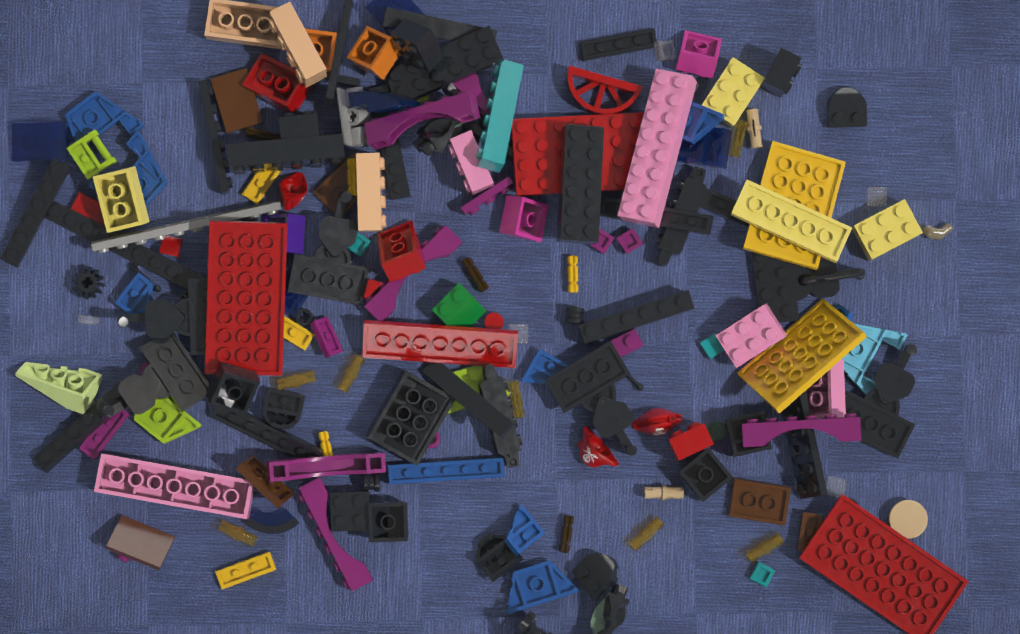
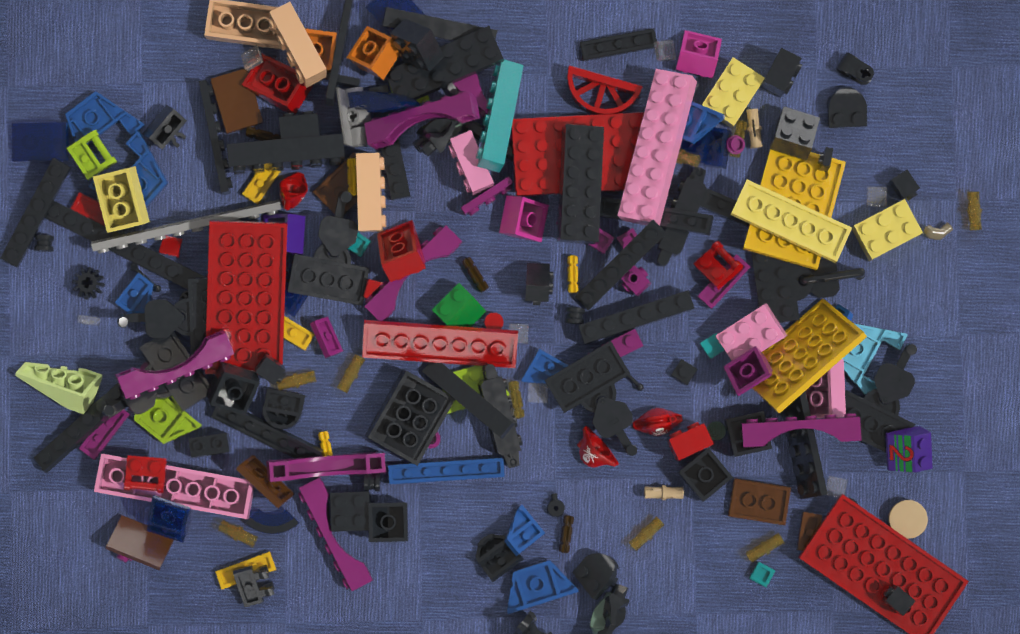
(44, 243): none -> black wheel
(145, 467): none -> red plate
(165, 127): none -> black brick
(169, 519): none -> clear blue slope
(209, 445): none -> black brick
(213, 349): none -> magenta arch
(248, 586): none -> black plate
(252, 58): none -> clear tile
(270, 369): none -> black brick
(309, 320): black bush -> none
(537, 393): none -> clear tile
(538, 283): none -> black brick
(555, 502): none -> black piece
(620, 265): none -> black plate
(639, 285): none -> magenta brick
(684, 372): none -> black plate
(688, 158): none -> clear yellow pin
(712, 295): none -> magenta plate
(713, 269): none -> red plate
(735, 144): none -> magenta plate
(748, 370): none -> magenta slope
(795, 133): none -> brick
(825, 159): none -> black plate
(853, 68): none -> black piece
(898, 599): none -> black brick
(904, 185): none -> black brick
(909, 450): none -> dark purple slope
(974, 211): none -> clear yellow pin

